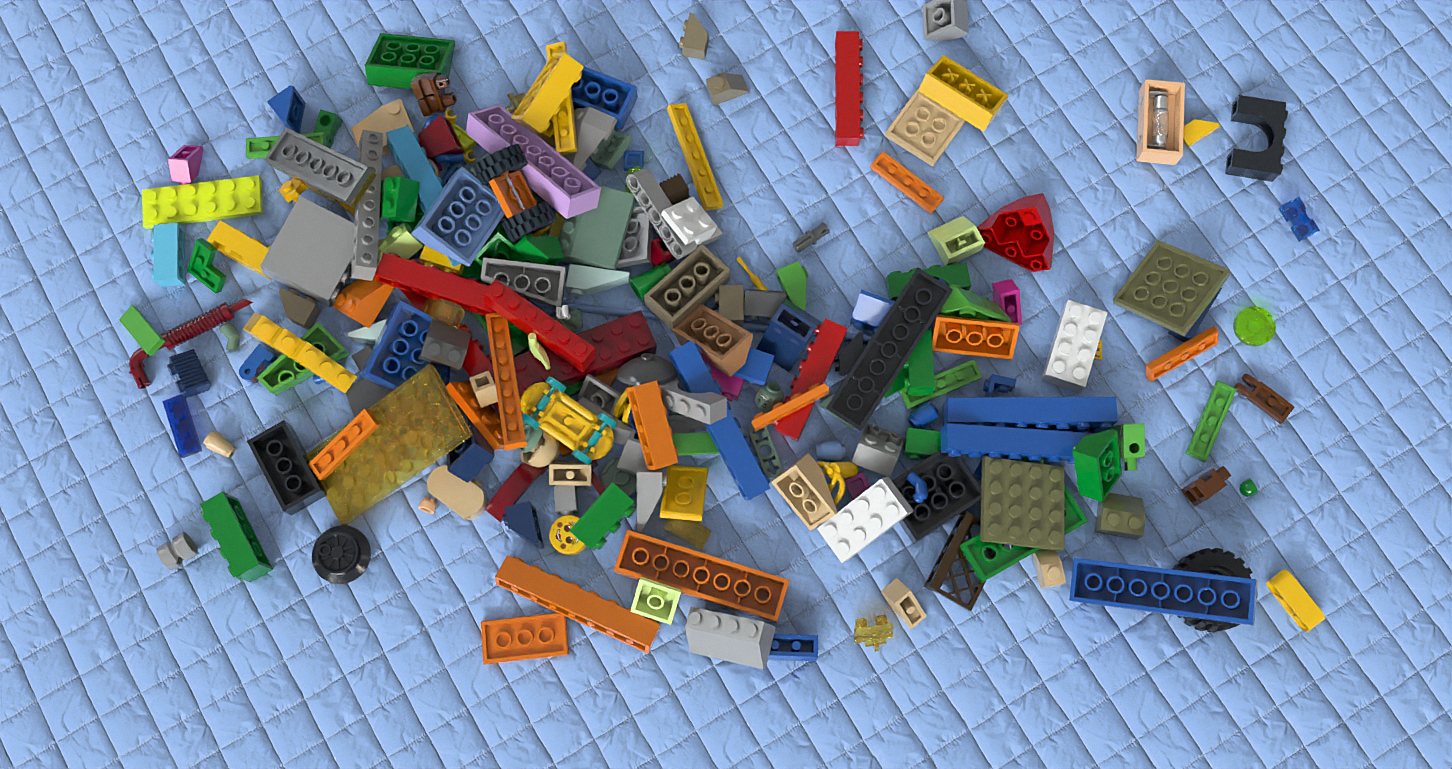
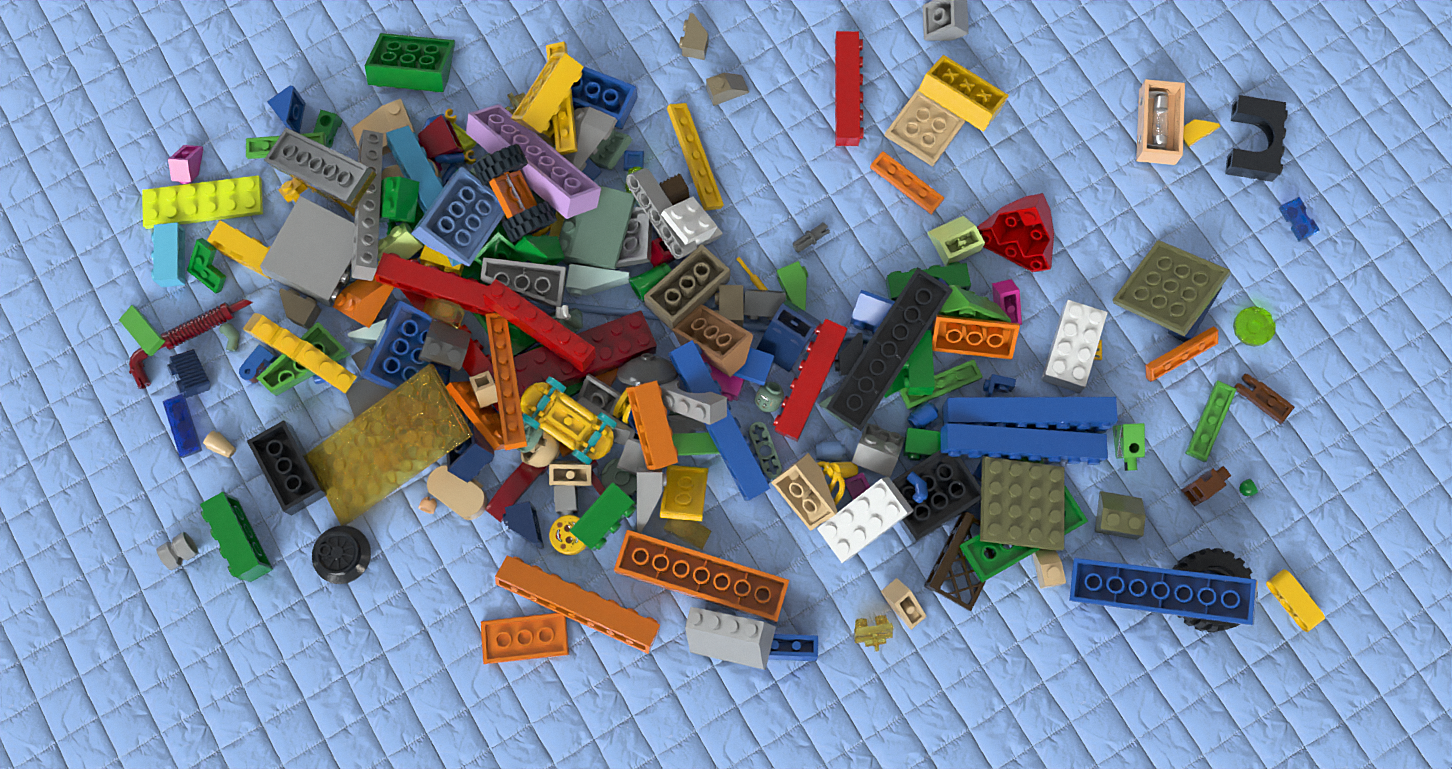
(344, 444): orange plate -> none
(431, 93): reddish brown hips -> none
(537, 350): yellowish green bar -> none
(655, 600): yellowish green slope -> none
(797, 402): orange plate -> none
(1097, 464): green slope -> none

